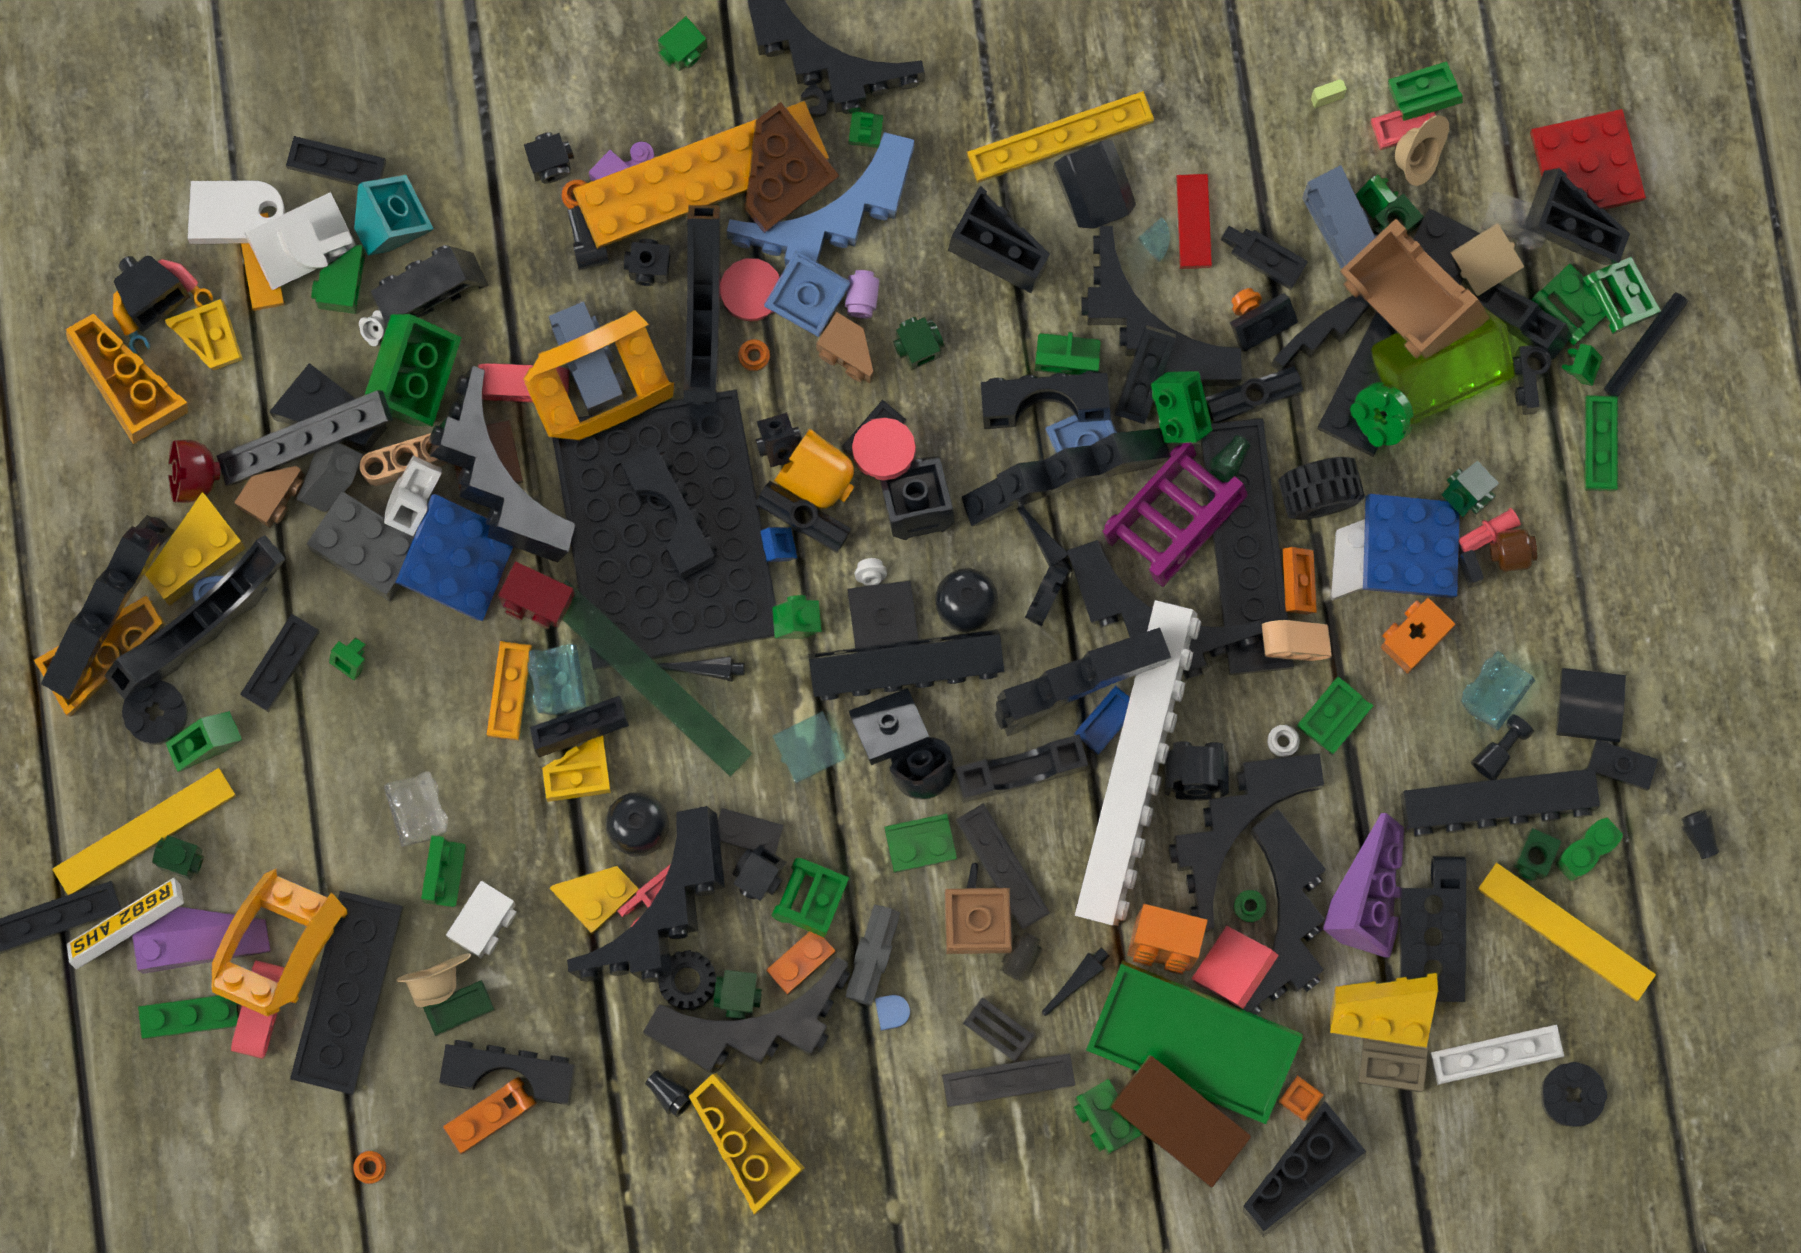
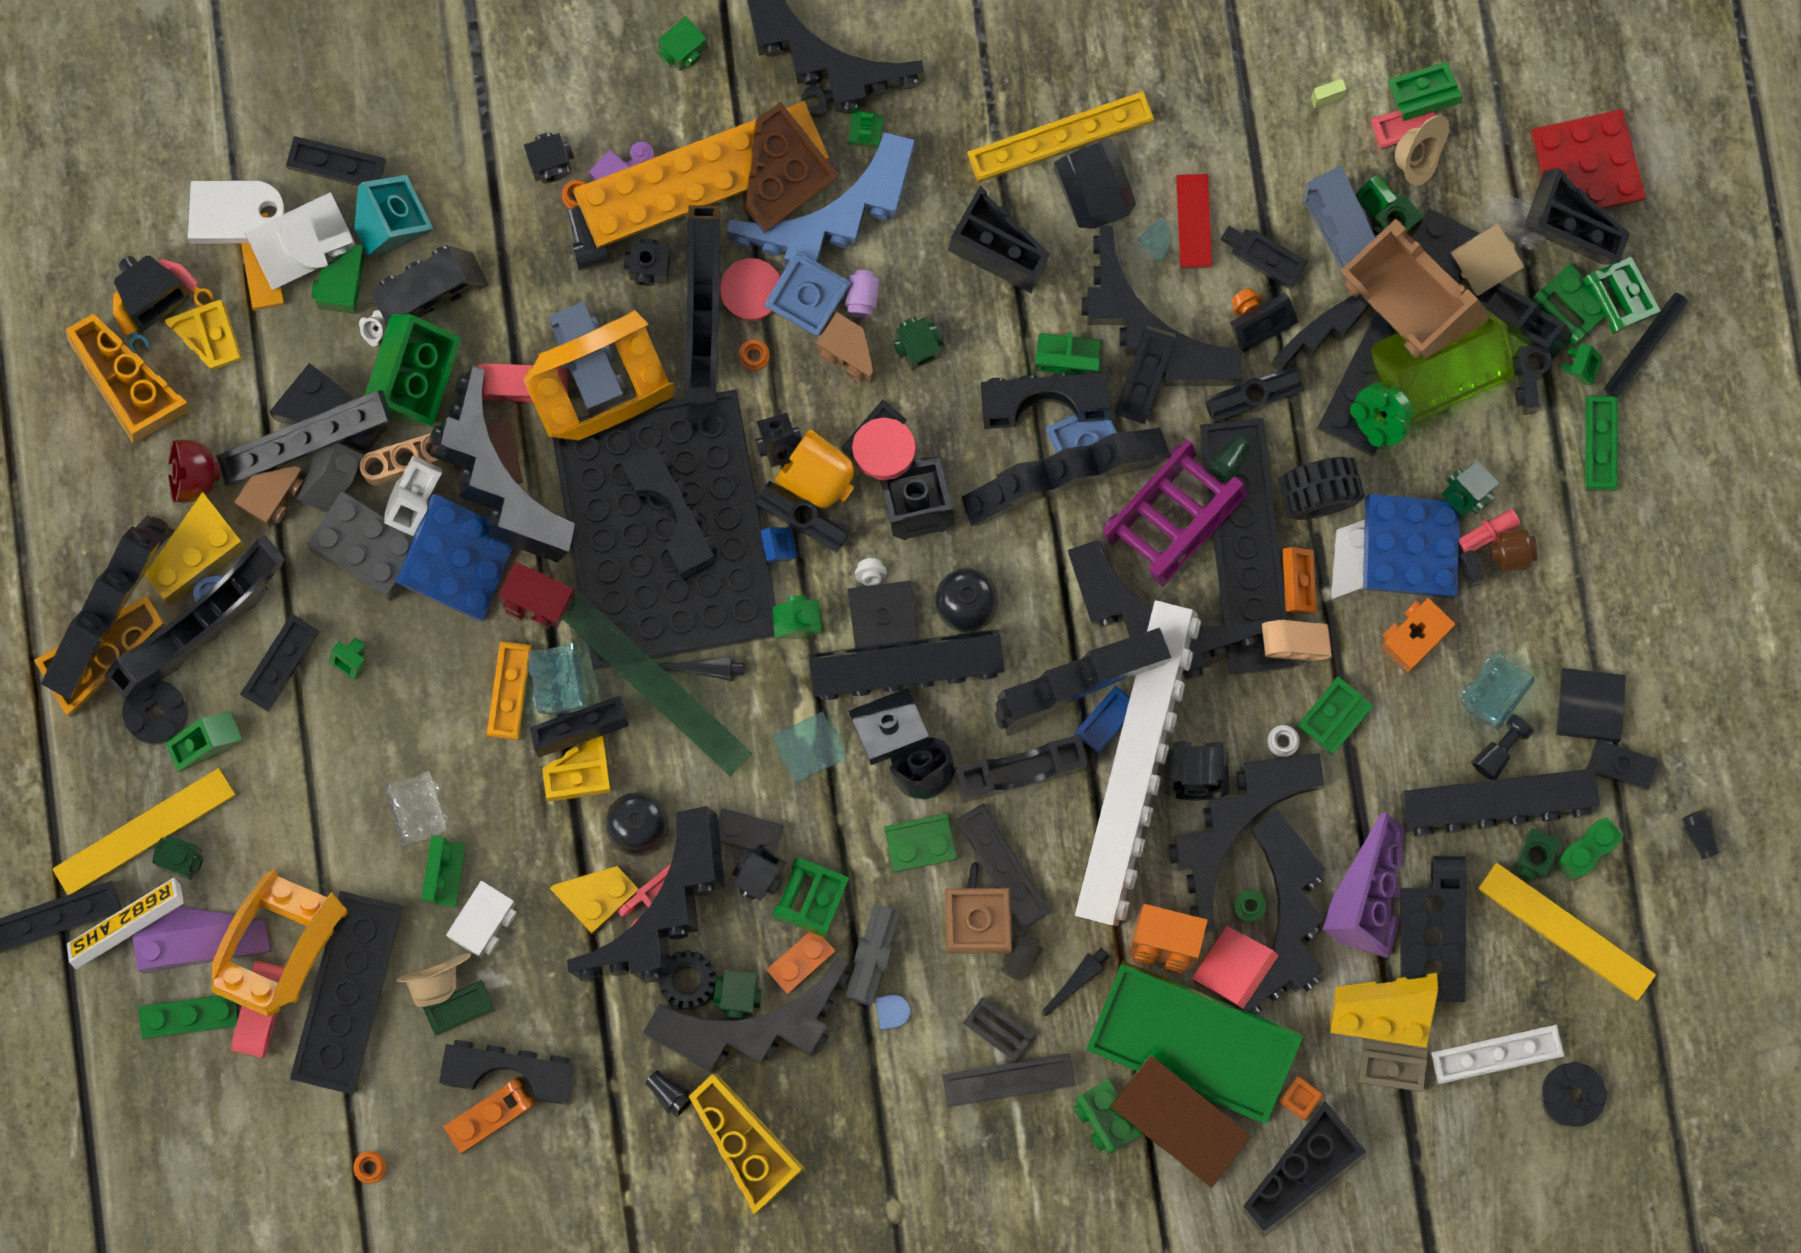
(1046, 594): black plate -> none
(1049, 547): black piece -> none
(1181, 407): green brick -> none

